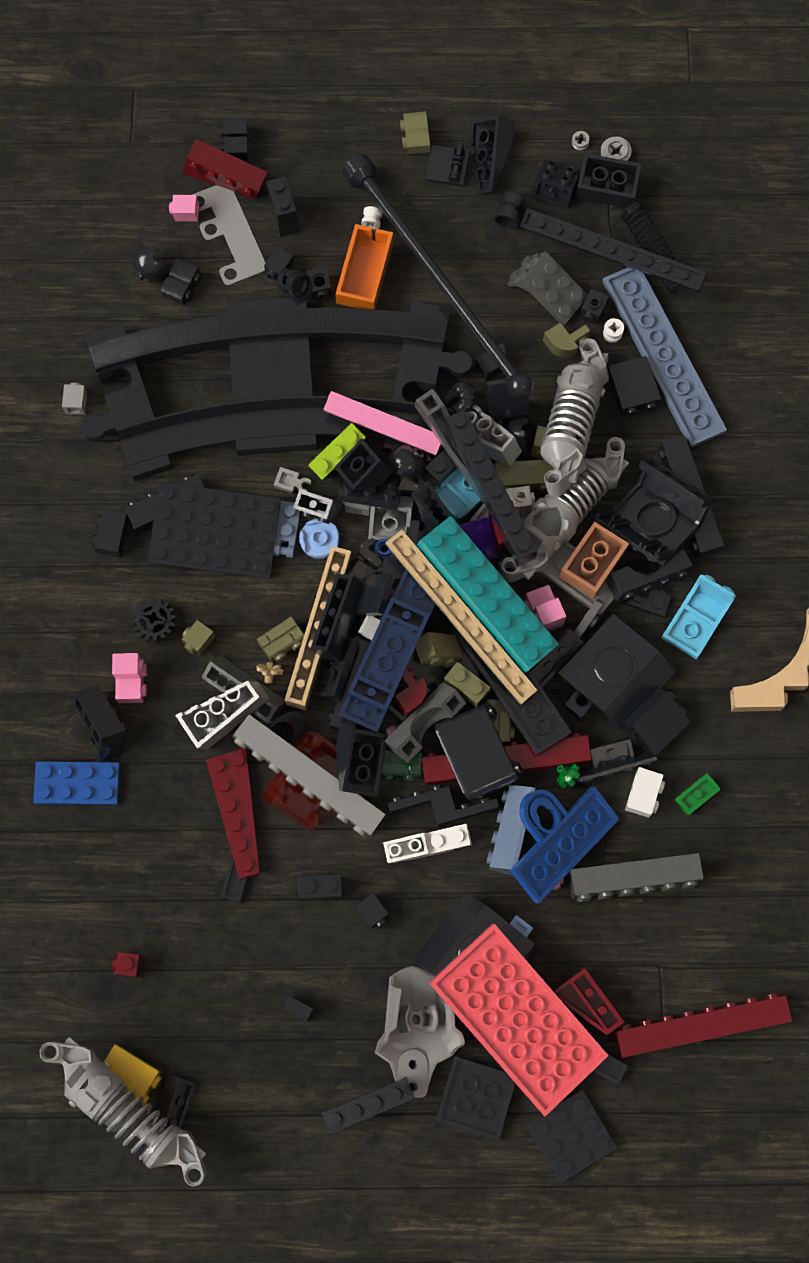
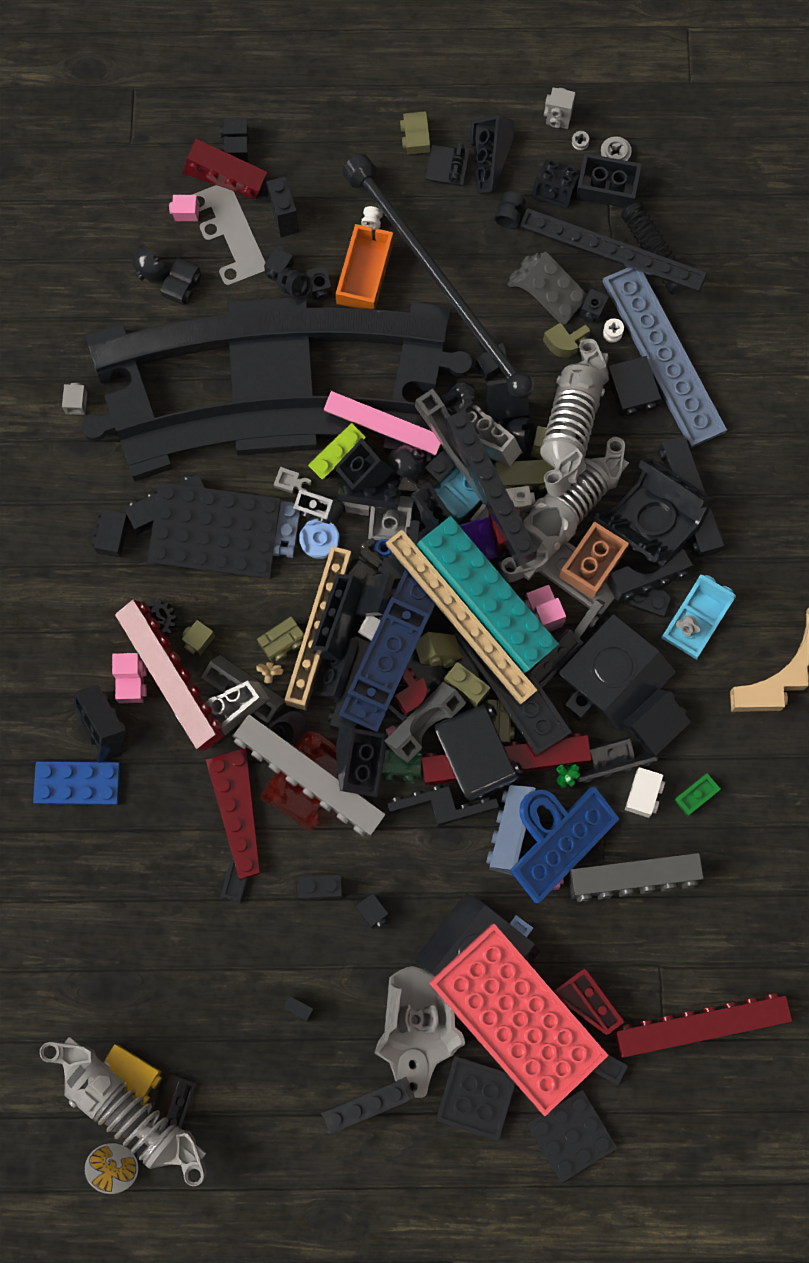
(111, 1168): none -> shield
(127, 964): dark red brick -> none
(170, 675): none -> brick
(427, 844): white slope -> none
(559, 107): none -> light grey brick
(688, 625): none -> light grey plate

